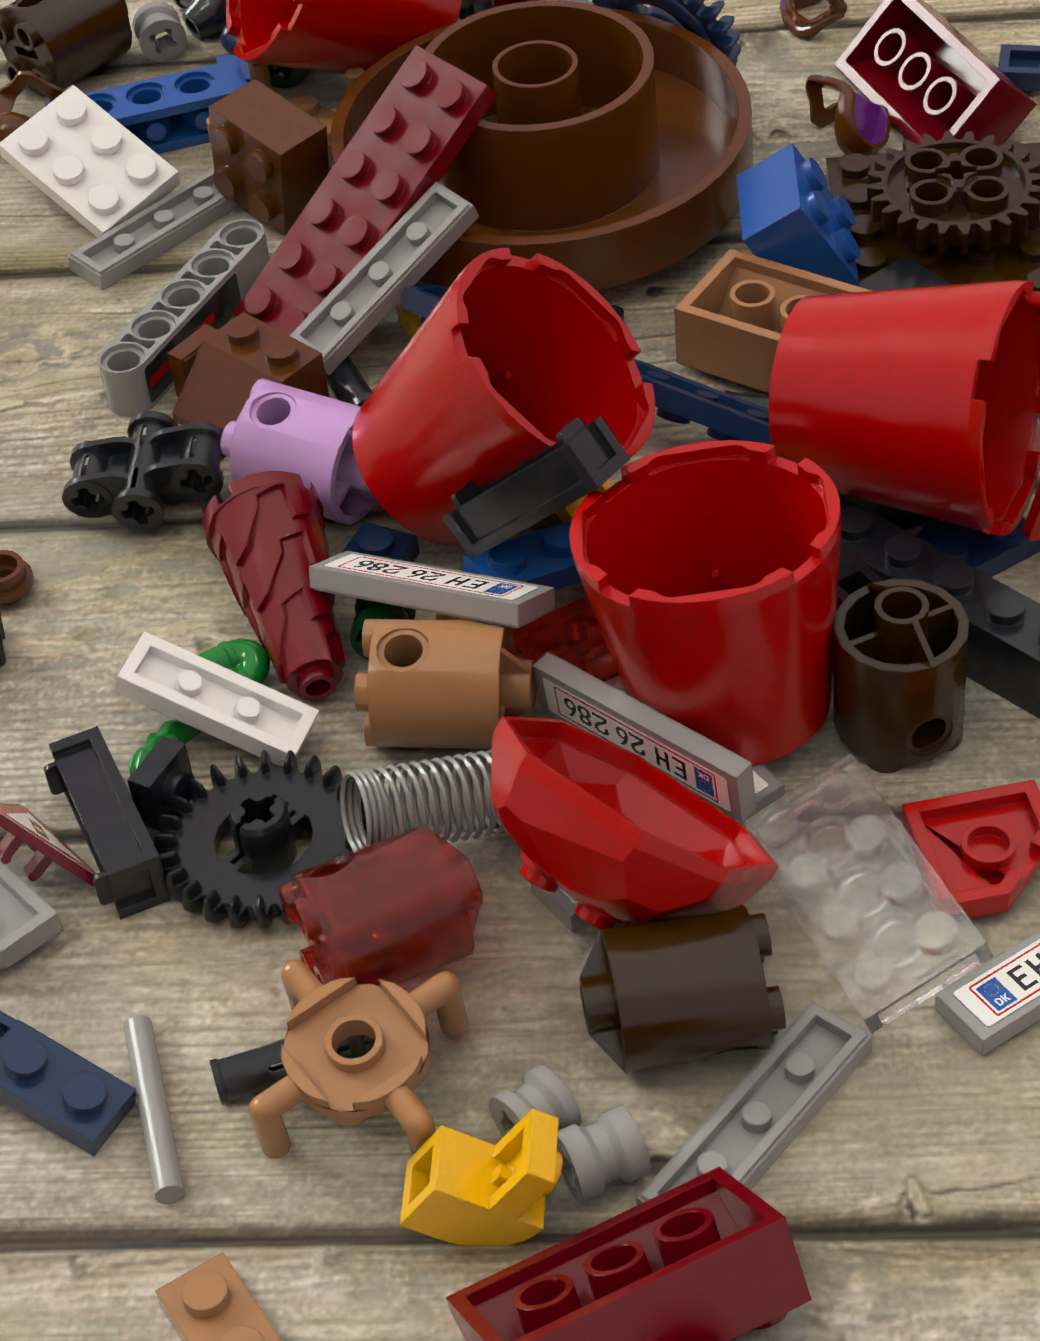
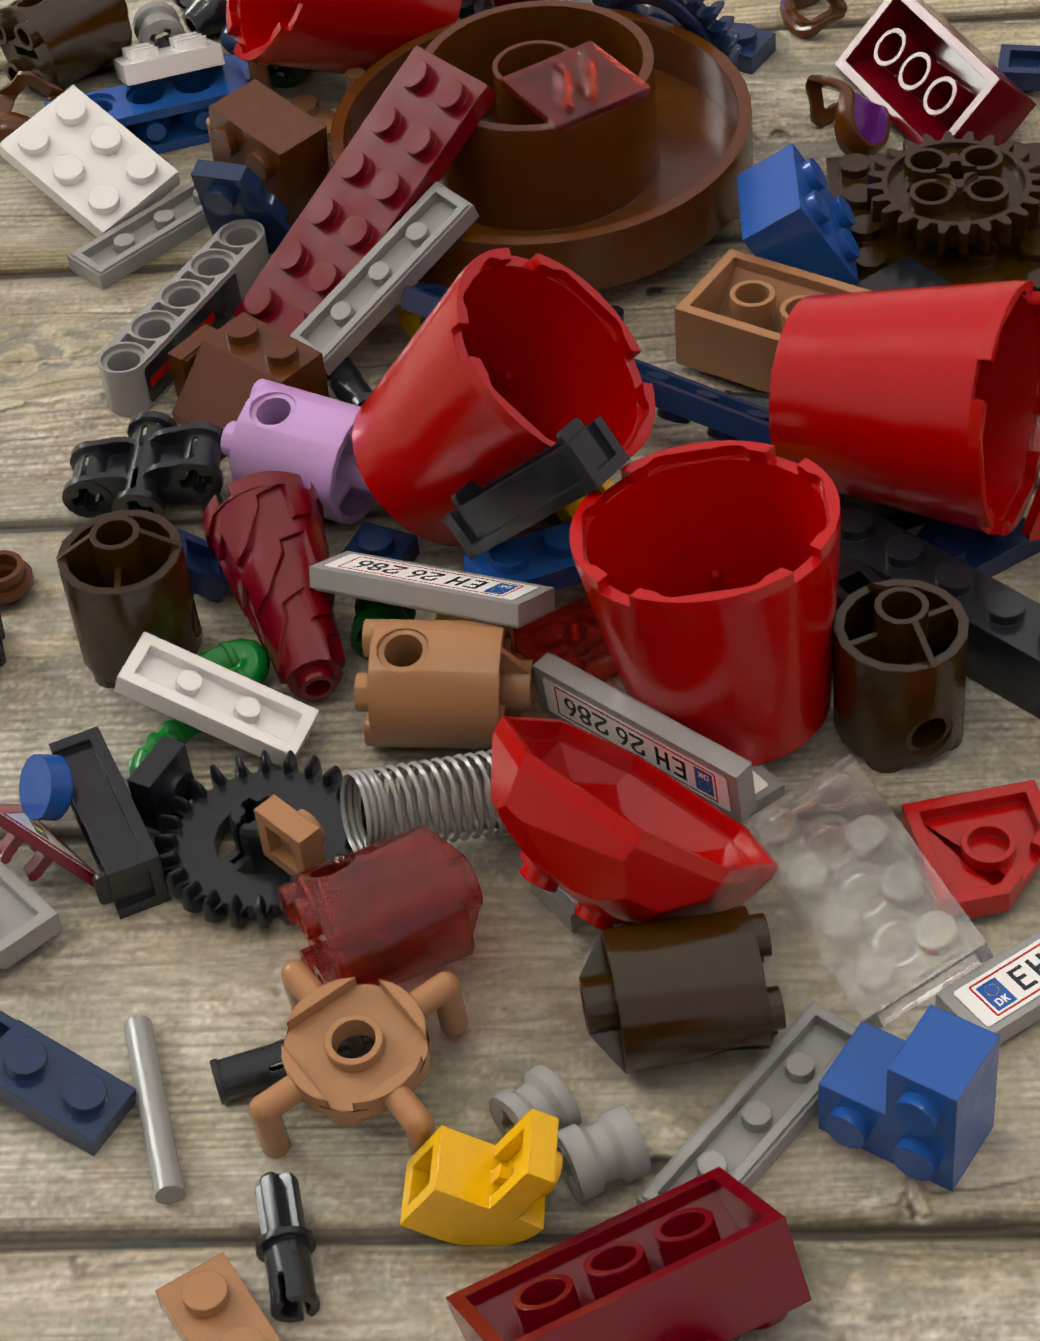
(45, 787): none -> blue tile
(123, 579): none -> dark brown cylinder
(185, 54): none -> white plate
(203, 568): none -> dark blue plate
(237, 193): none -> dark blue wing
(286, 1247): none -> black axle
(289, 836): none -> medium nougat plate
(575, 86): none -> clear red piece
(756, 46): none -> dark blue plate
(915, 1099): none -> blue brick

